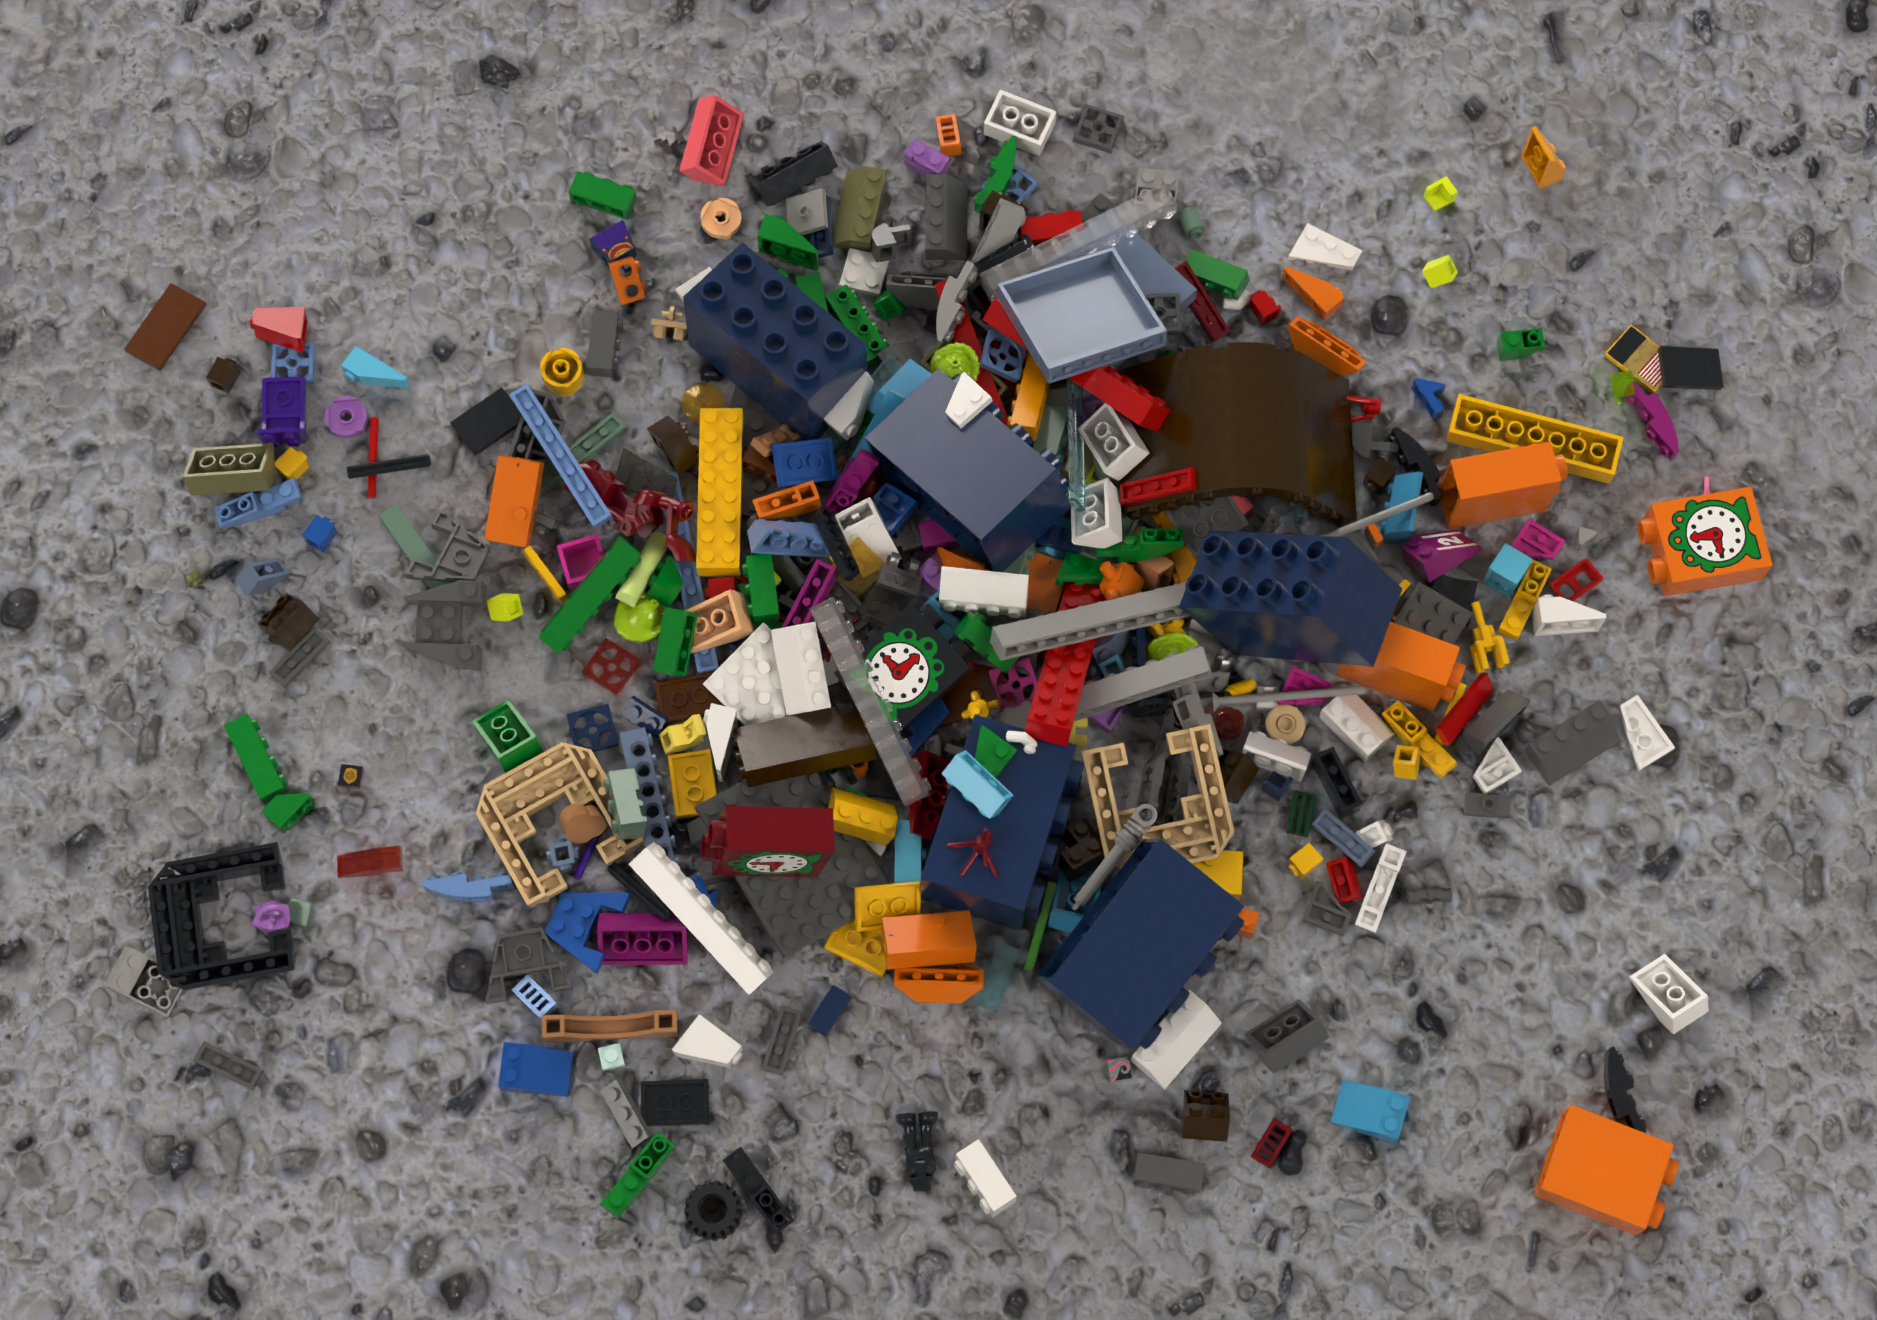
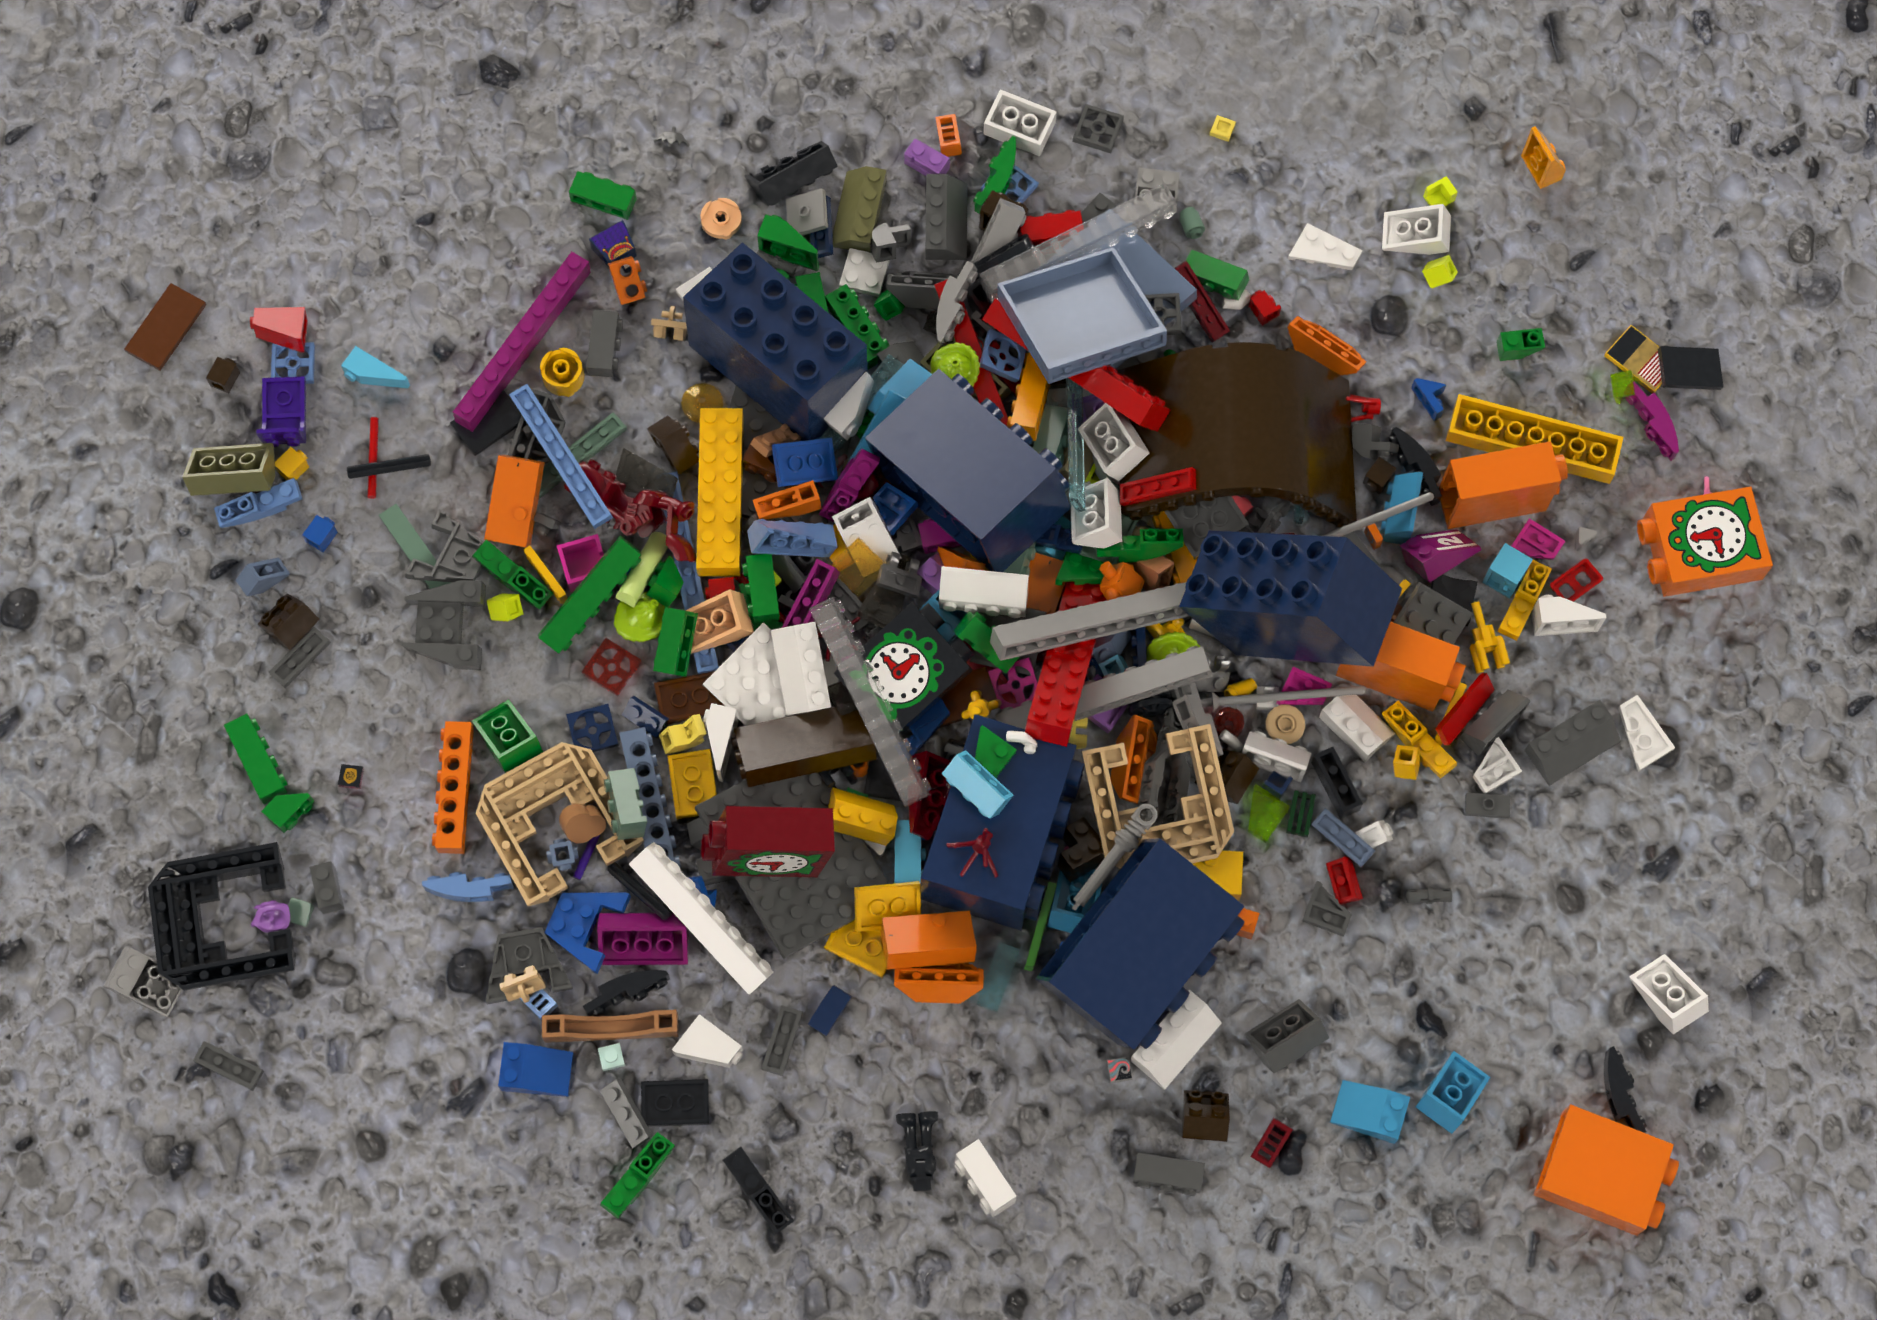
(194, 579): olive plate -> none
(326, 887): none -> dark grey brick
(350, 428): medium lavender plate -> none
(370, 862): clear red slope -> none
(454, 841): none -> orange brick
(512, 575): none -> green slope
(522, 341): none -> magenta brick
(523, 985): none -> tan hips
(634, 985): none -> black slope
(702, 1194): black tyre -> none
(711, 141): coral slope -> none
(845, 563): black beam -> none
(966, 401): white wing -> none
(1139, 745): none -> orange wedge
(1222, 128): none -> light yellow tile
(1232, 741): none -> white arm
(1265, 813): none -> clear neon green wing
(1304, 861): yellow brick -> none
(1317, 293): orange slope -> none
(1380, 888): white slope -> none
(1417, 230): none -> white slope
(1453, 1092): none -> dark azure slope

